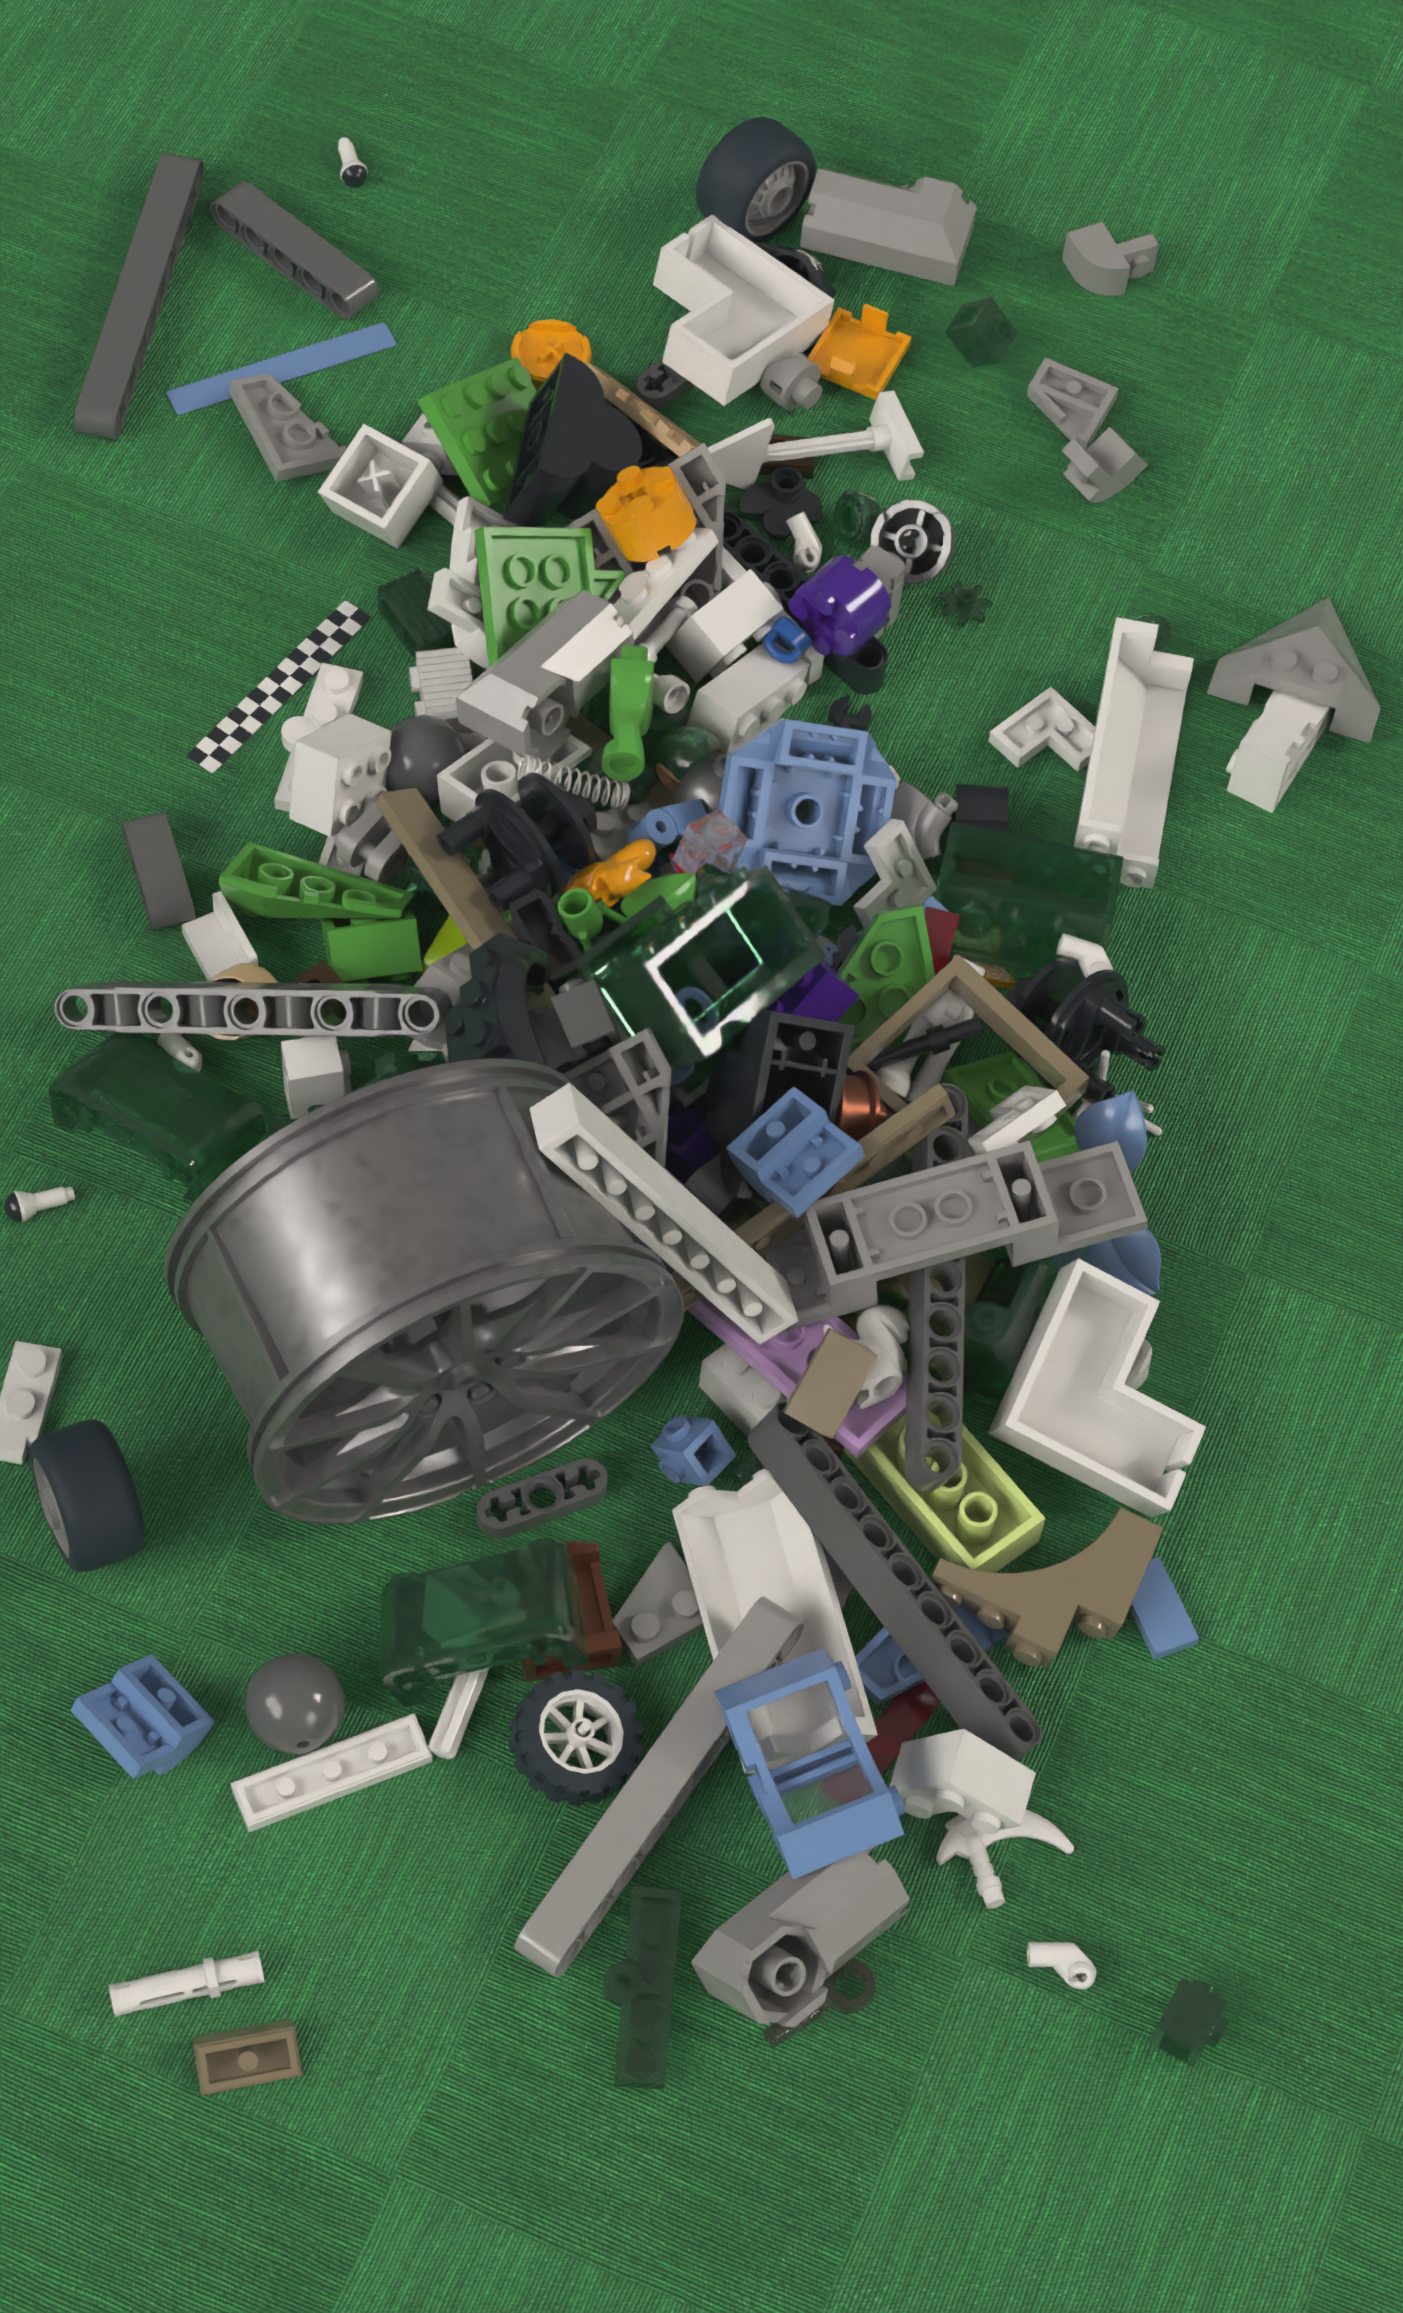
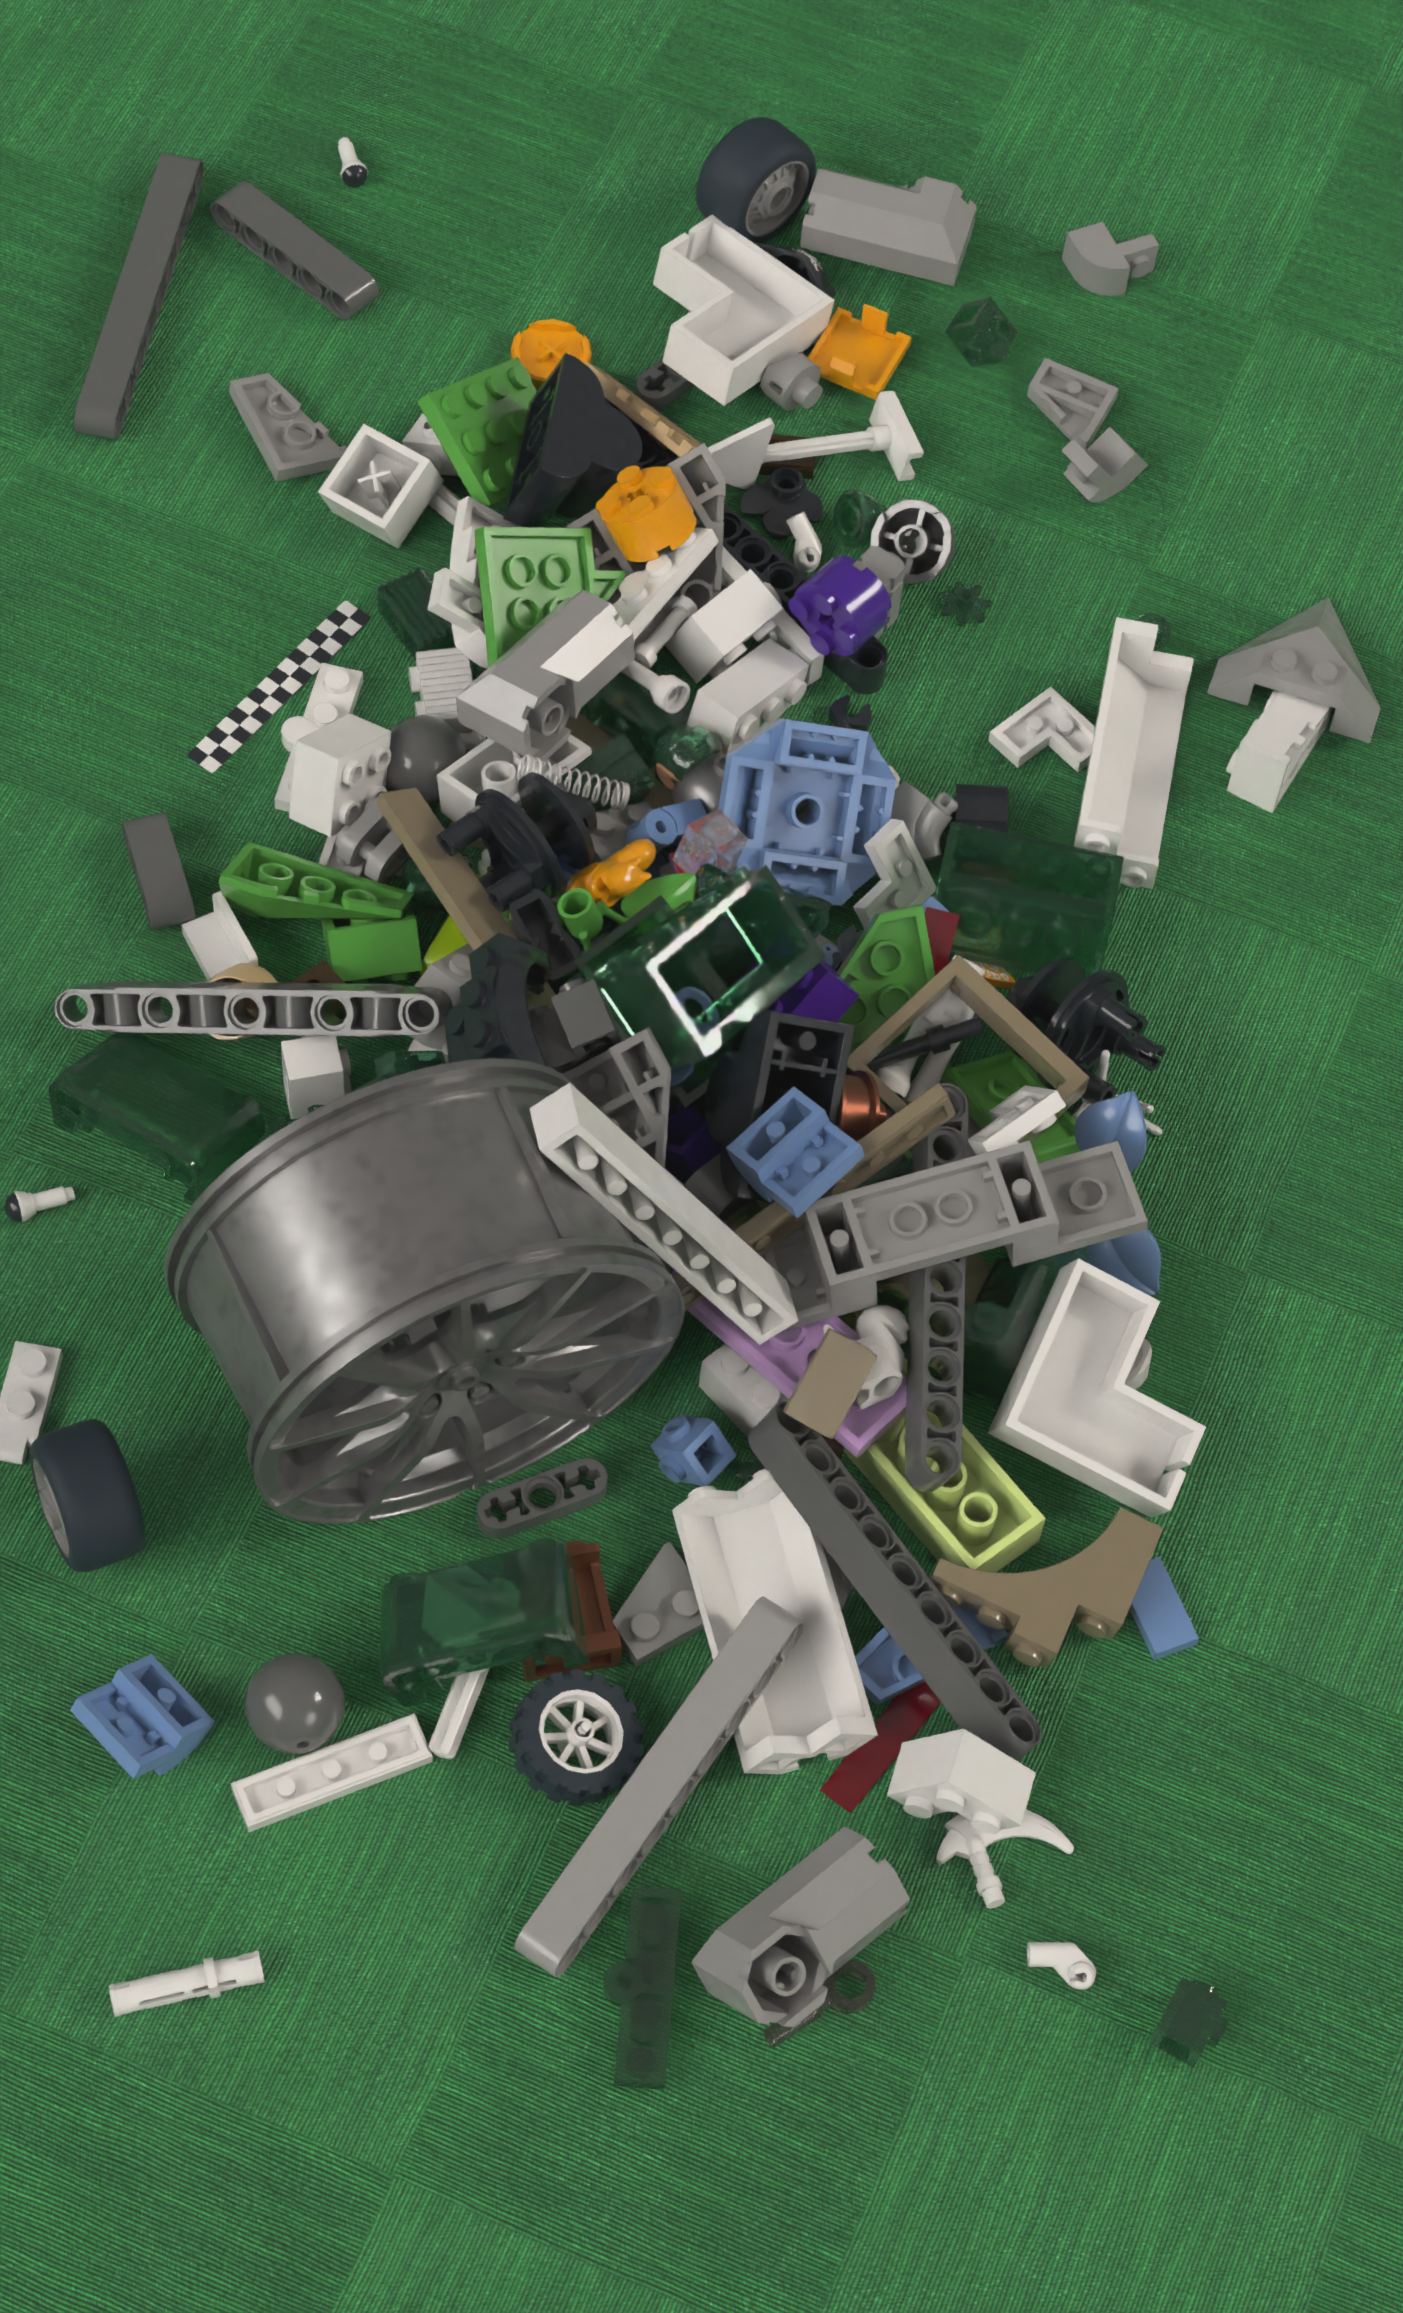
(180, 1049): white arm -> none
(247, 2056): dark tan slope -> none
(285, 366): medium blue sticker -> none
(629, 713): bright green hips -> none
(791, 636): blue tile -> none
(810, 1763): medium blue window -> none
(1088, 954): white arm -> none

